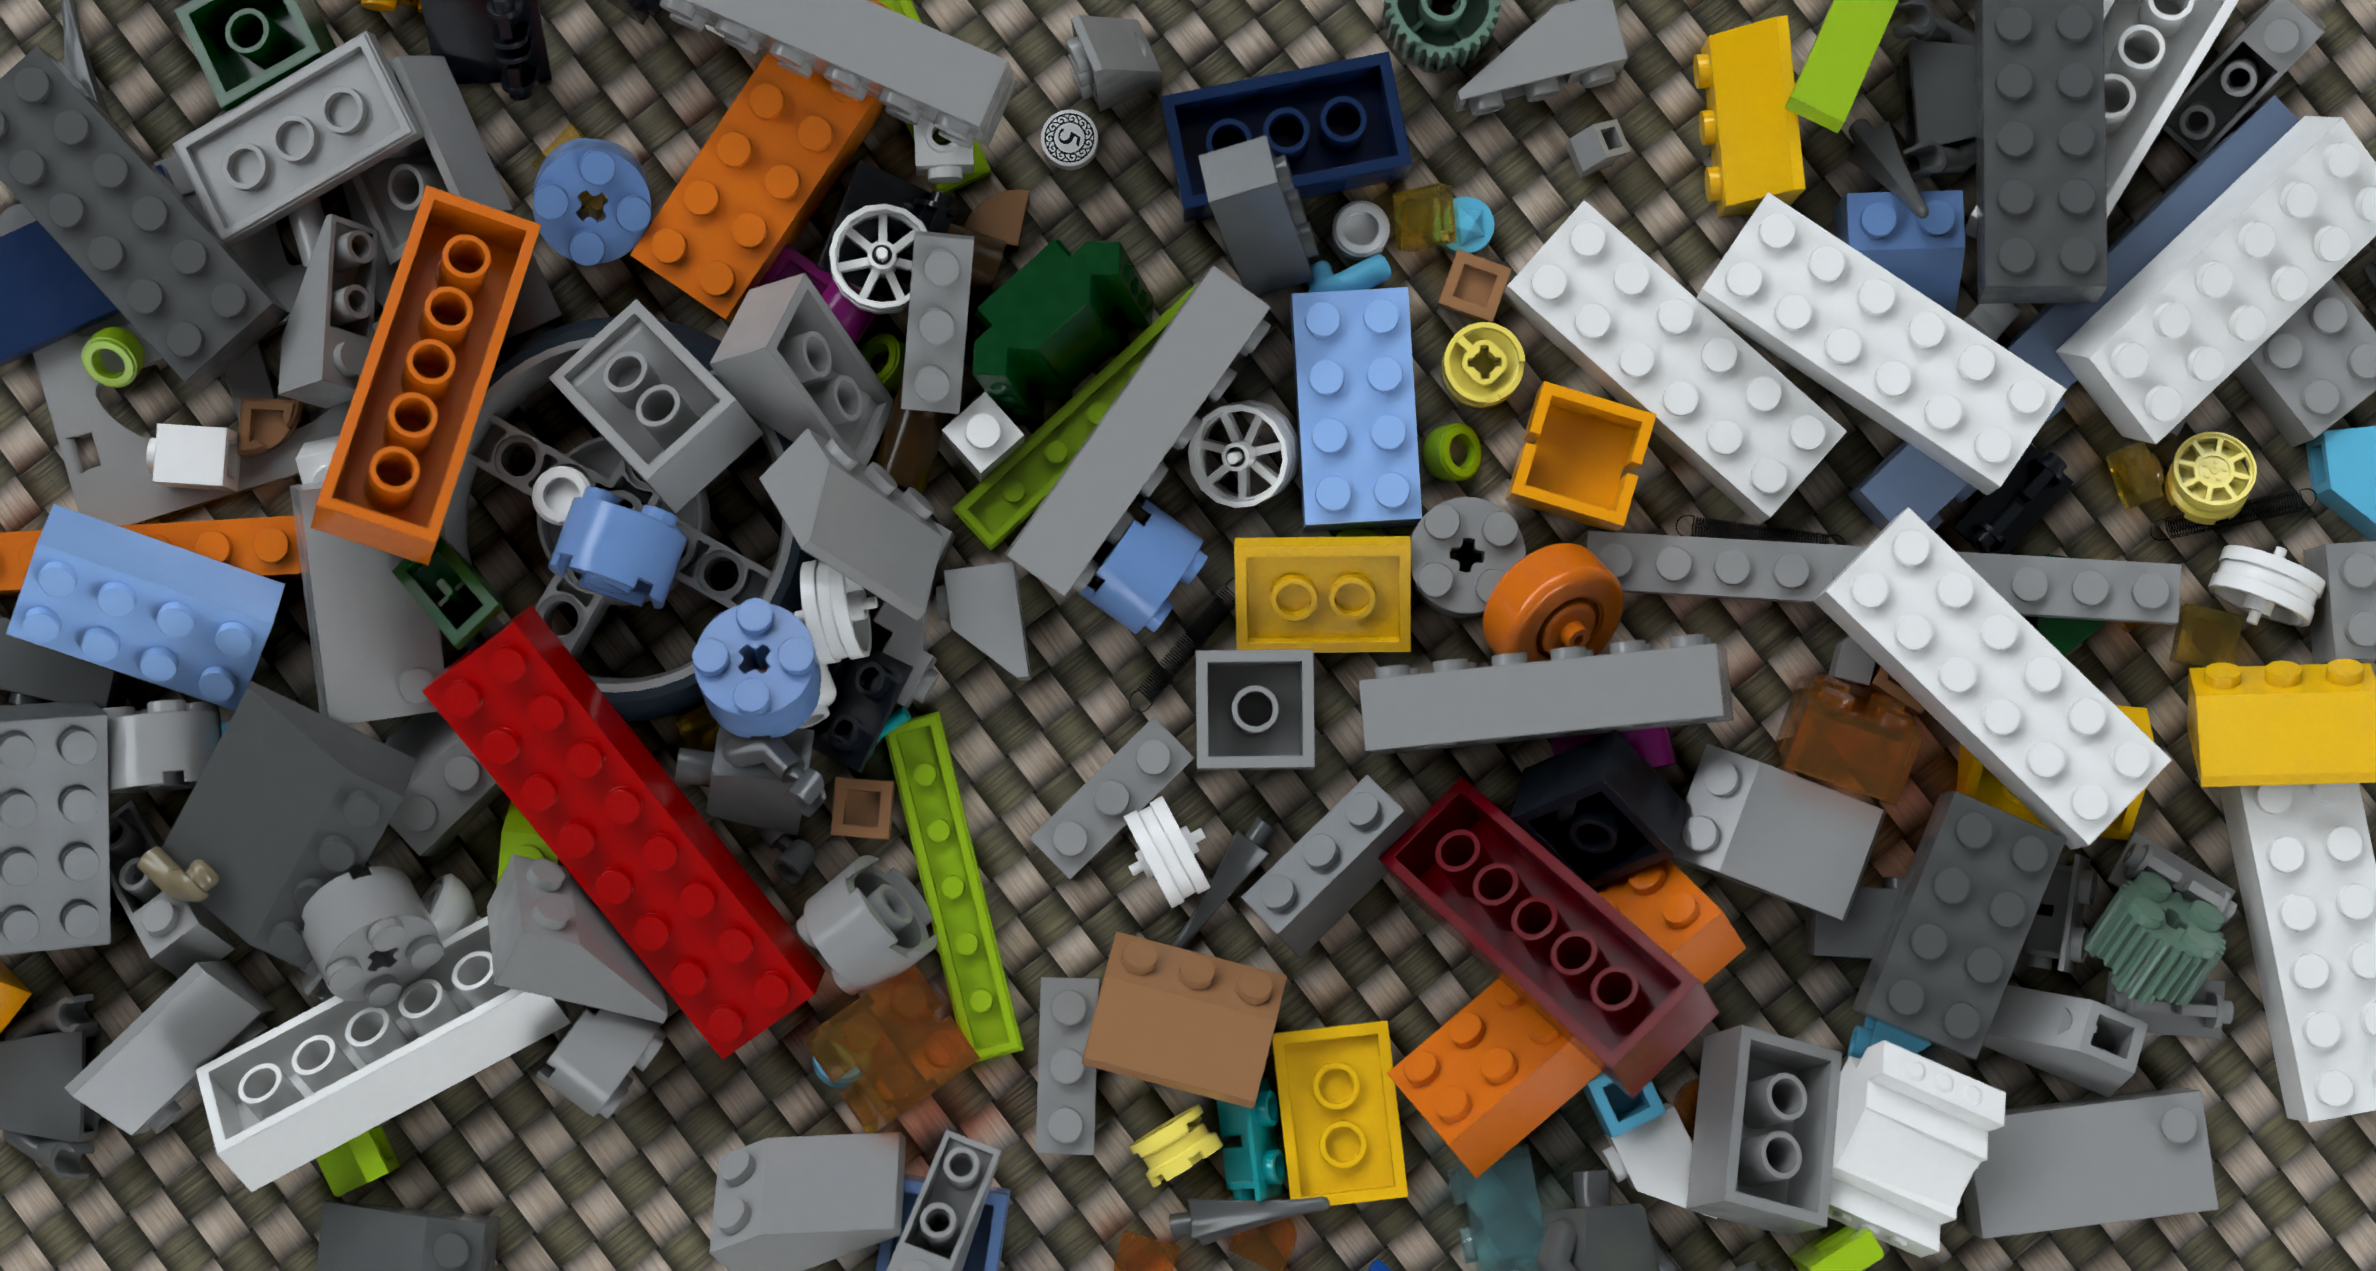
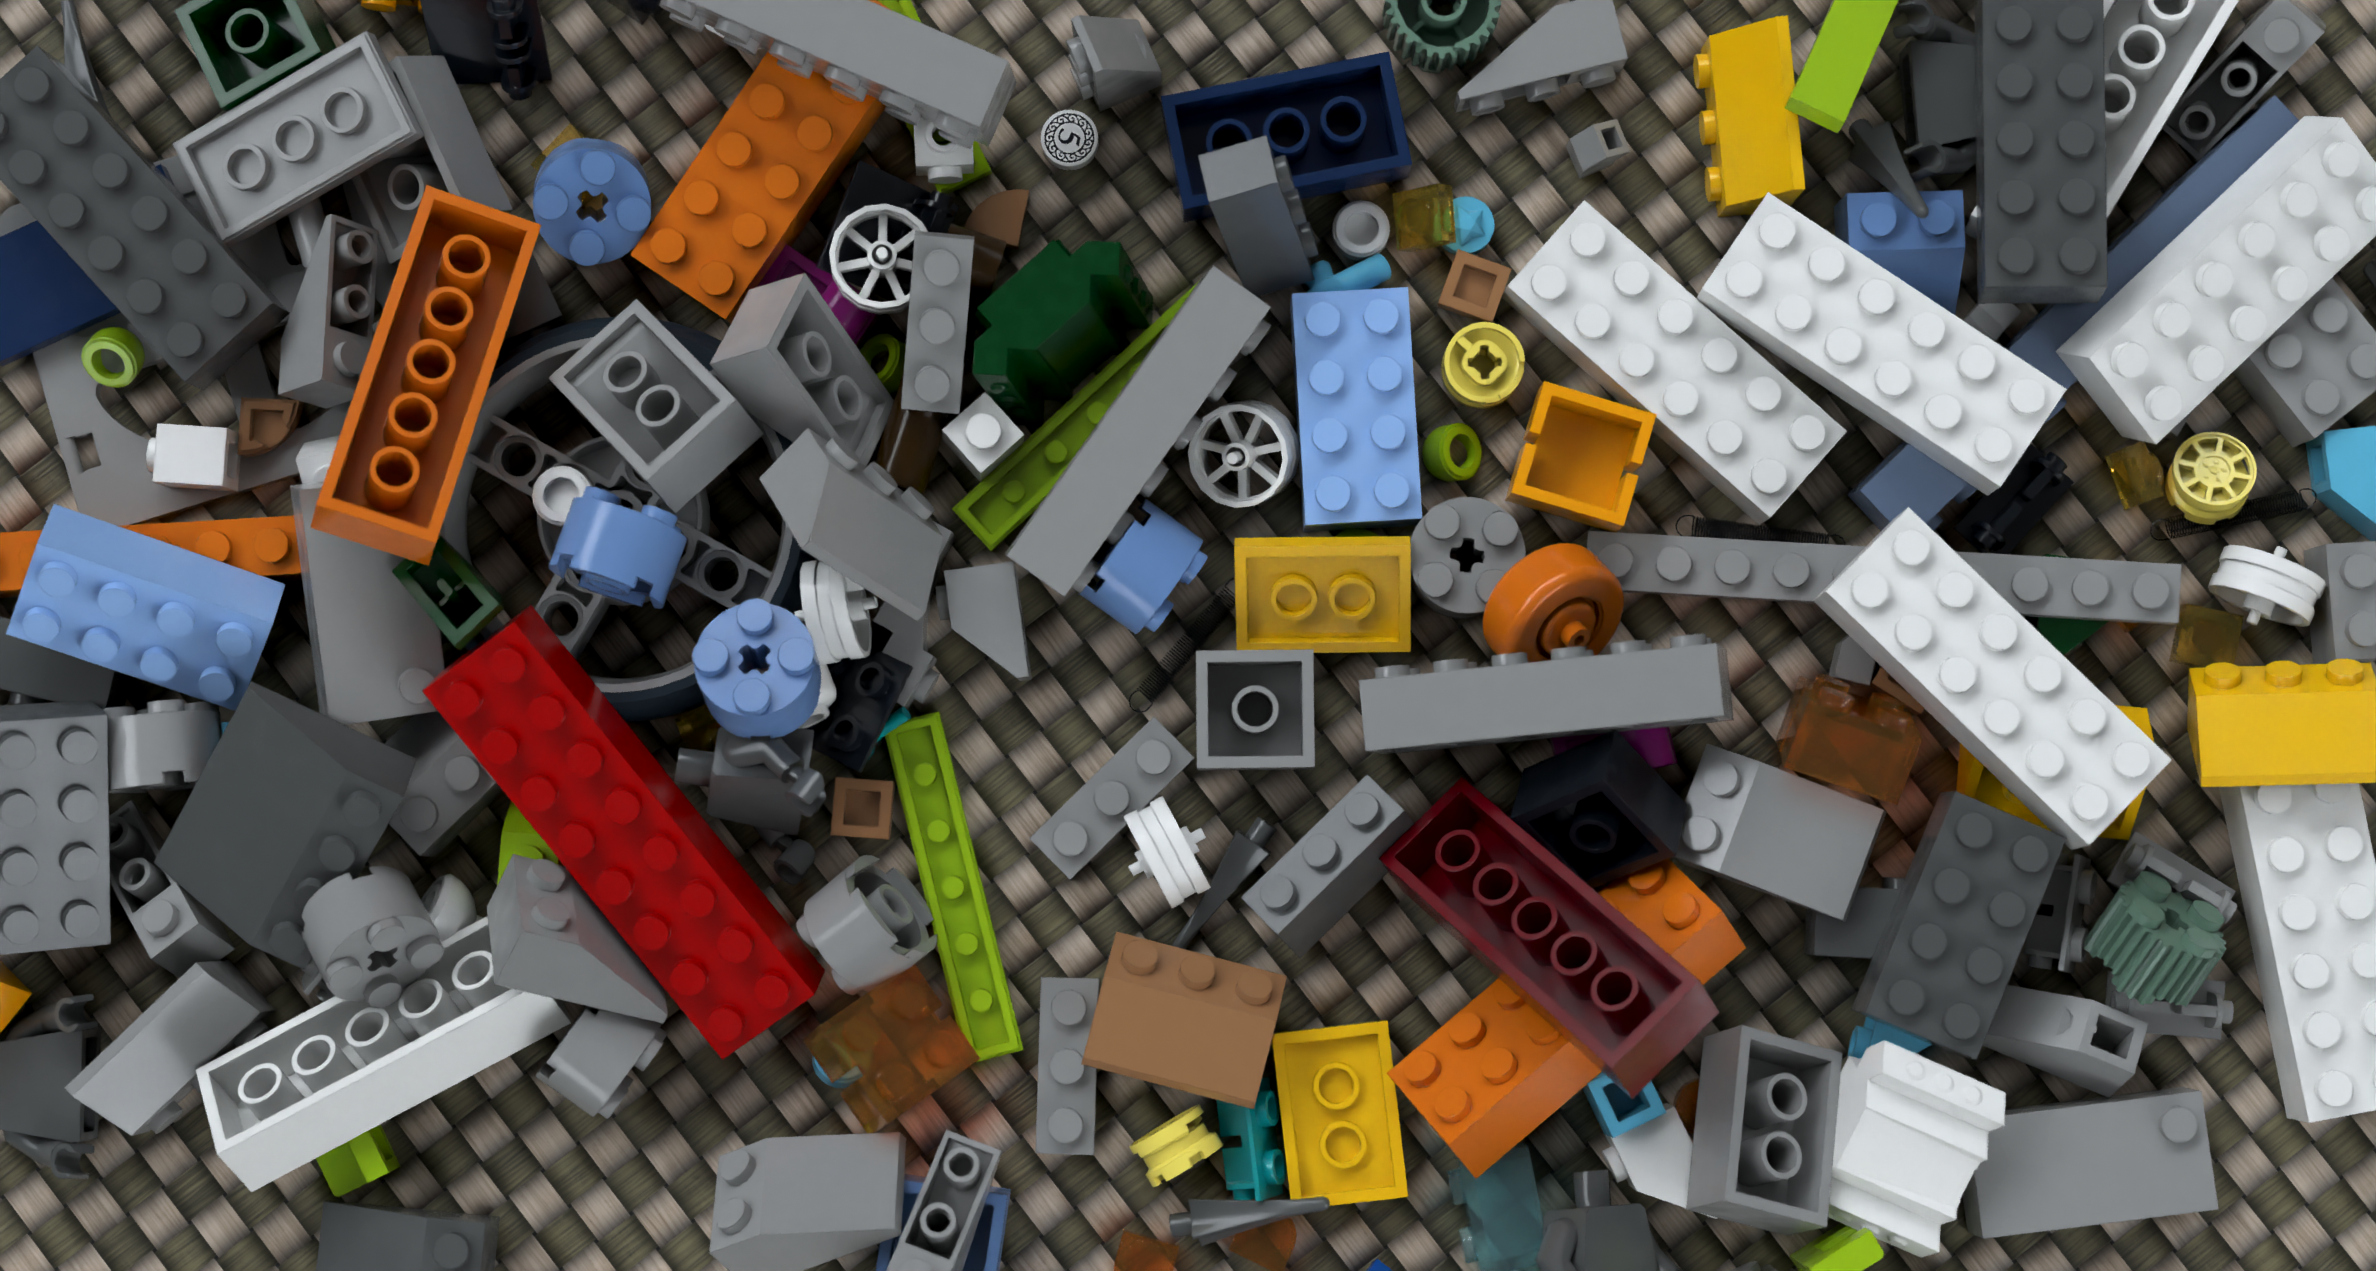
(174, 880): dark tan arm -> none

